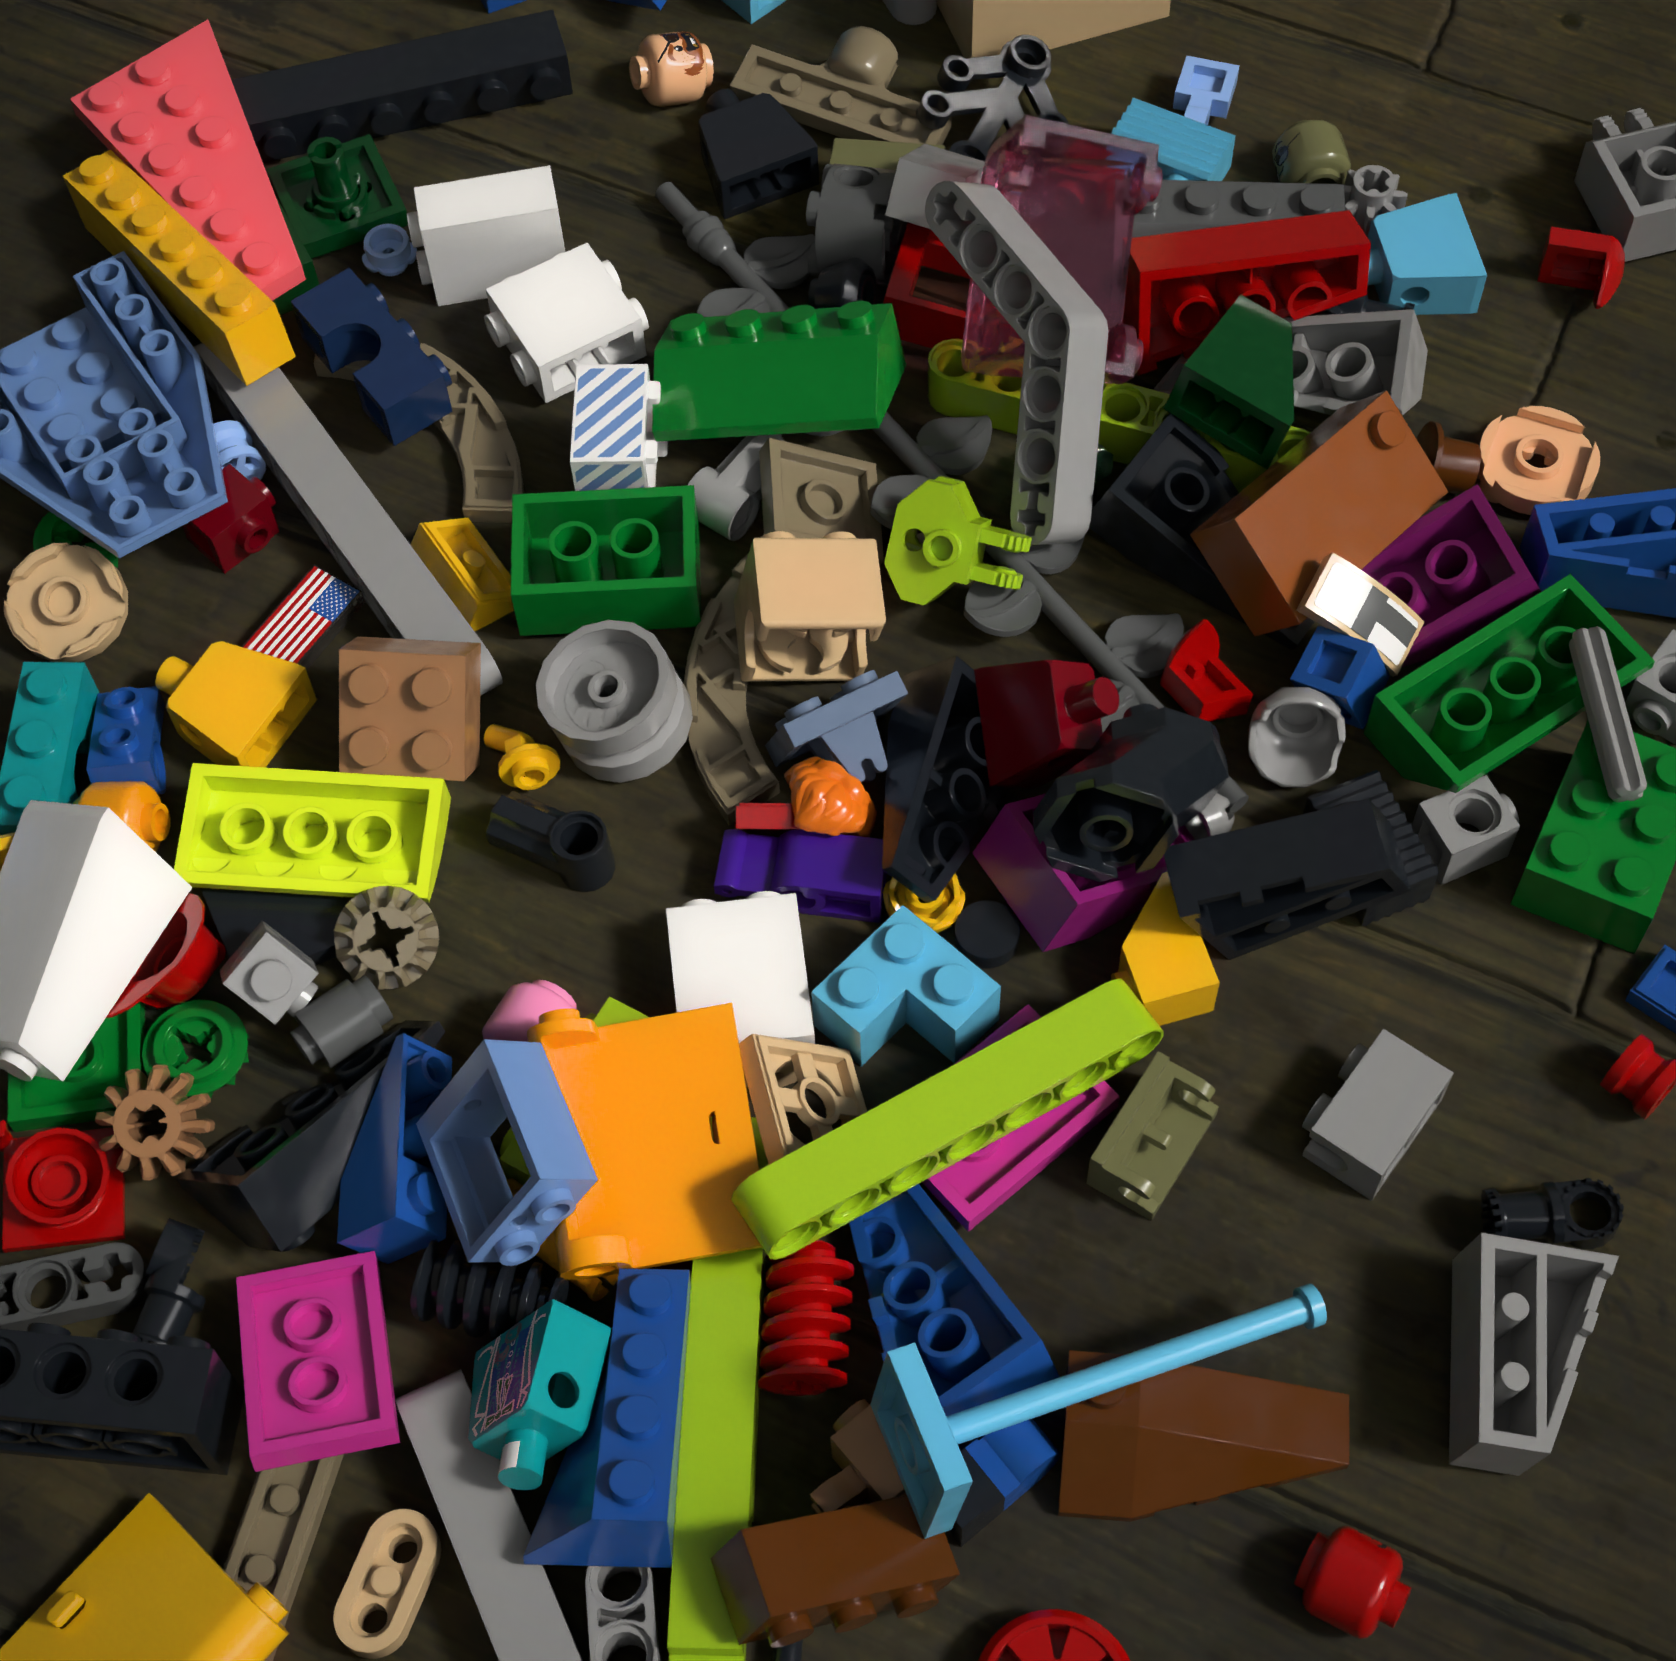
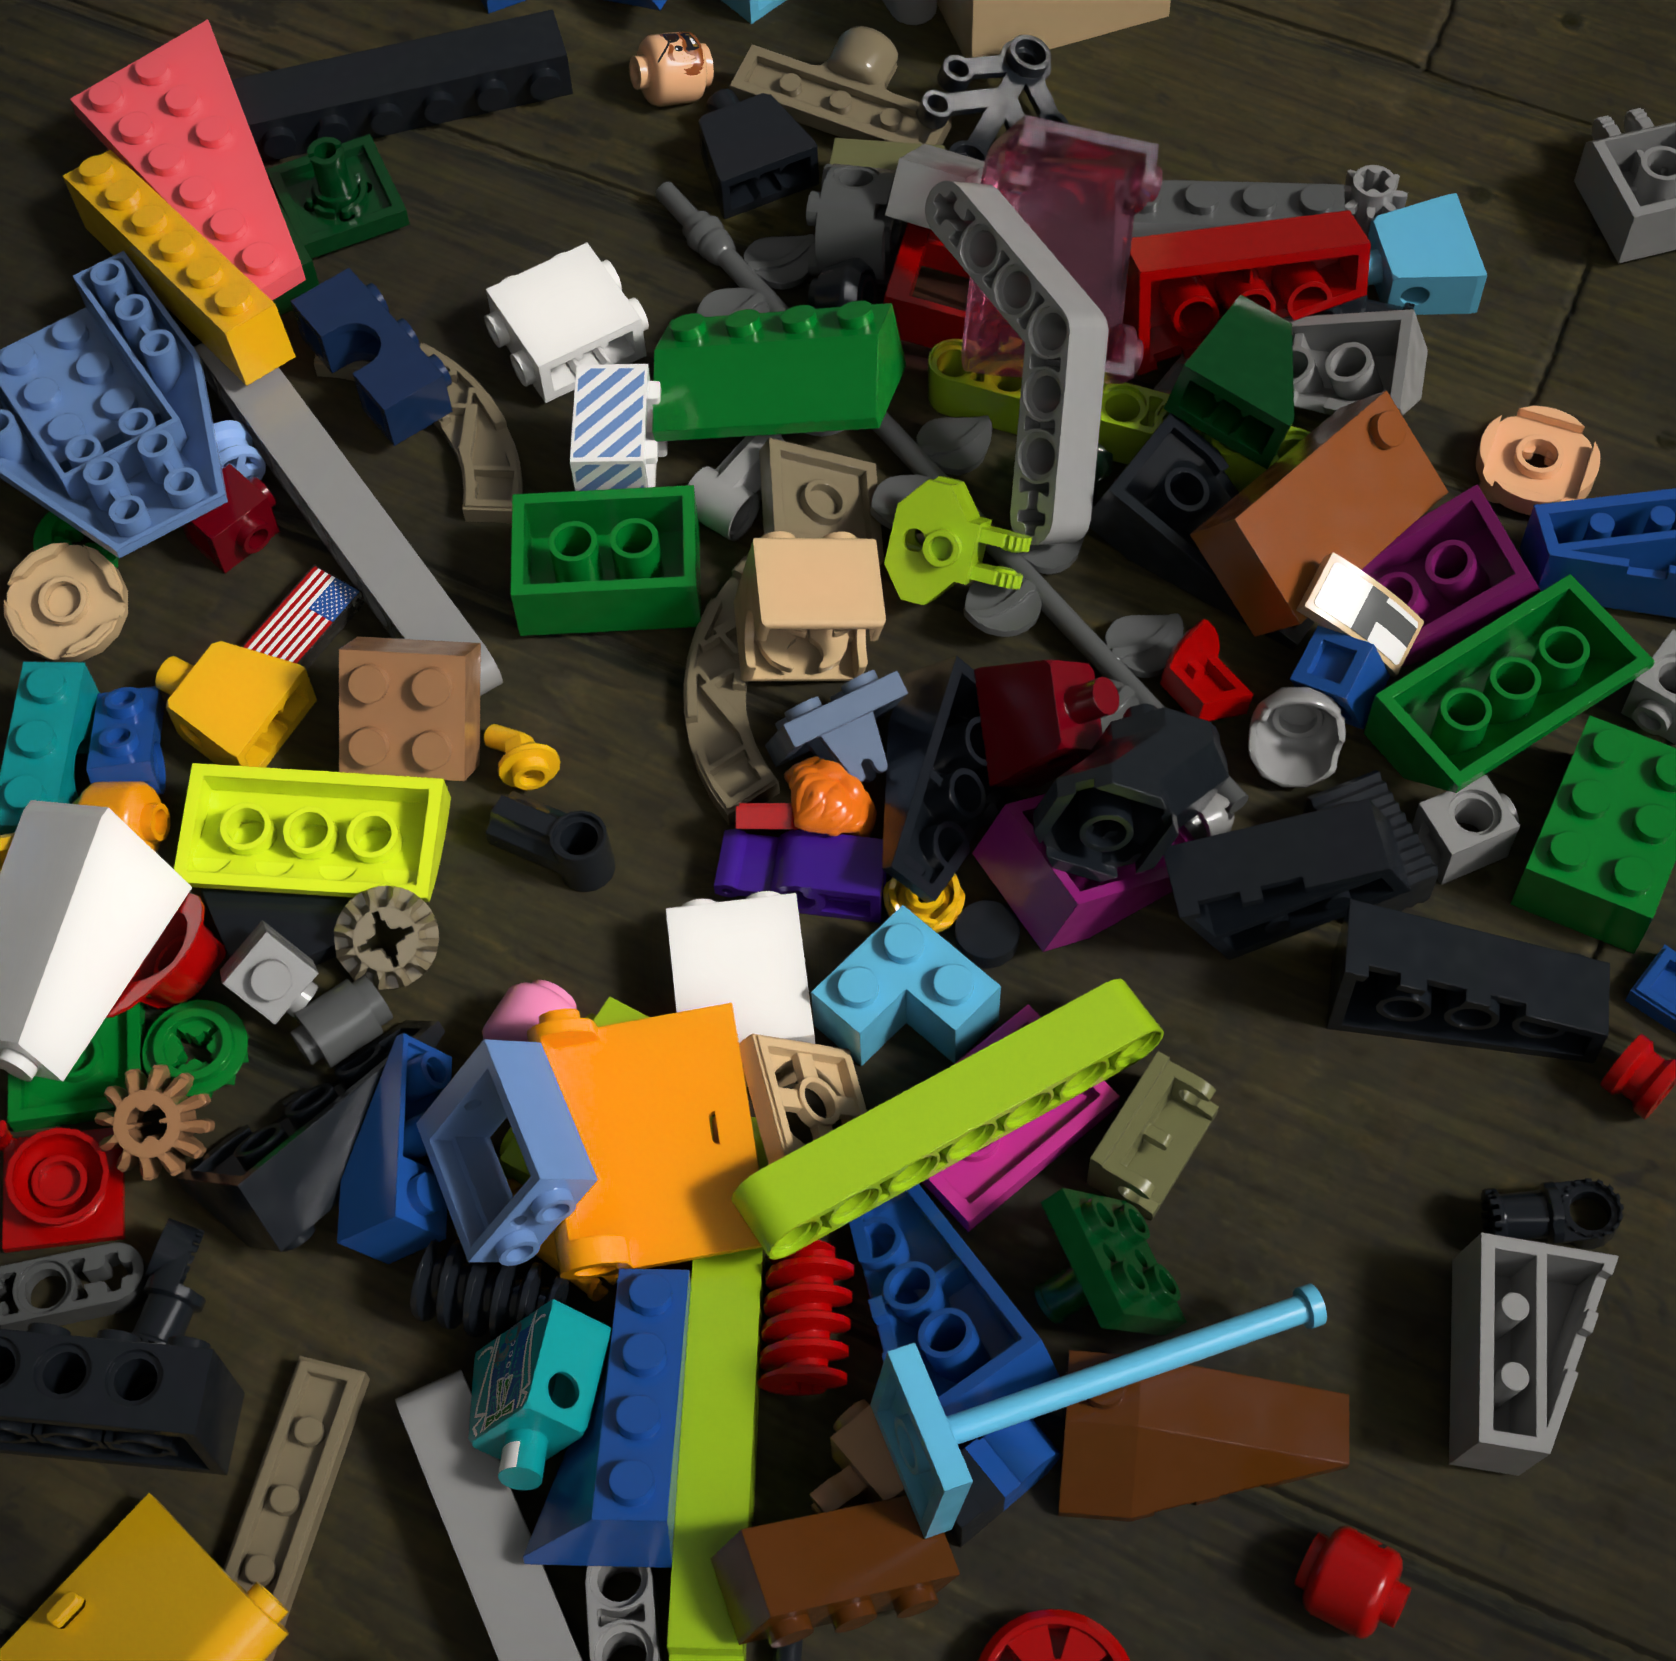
(316, 1361): dark pink plate -> none
(385, 1585): tan plate -> none
(388, 250): light blue plate -> none
(465, 569): yellow slope -> none
(484, 231): white brick -> none
(614, 701): light grey wheel -> none
(1107, 1267): none -> dark green plate
(1167, 961): yellow slope -> none
(1185, 146): medium azure brick -> none
(1205, 88): light blue plate -> none
(1311, 154): olive head -> none
(1375, 1113): light grey brick -> none
(1453, 459): reddish brown piece -> none
(1464, 987): none -> black wedge
(1583, 262): red plate -> none
(1607, 714): light grey axle -> none

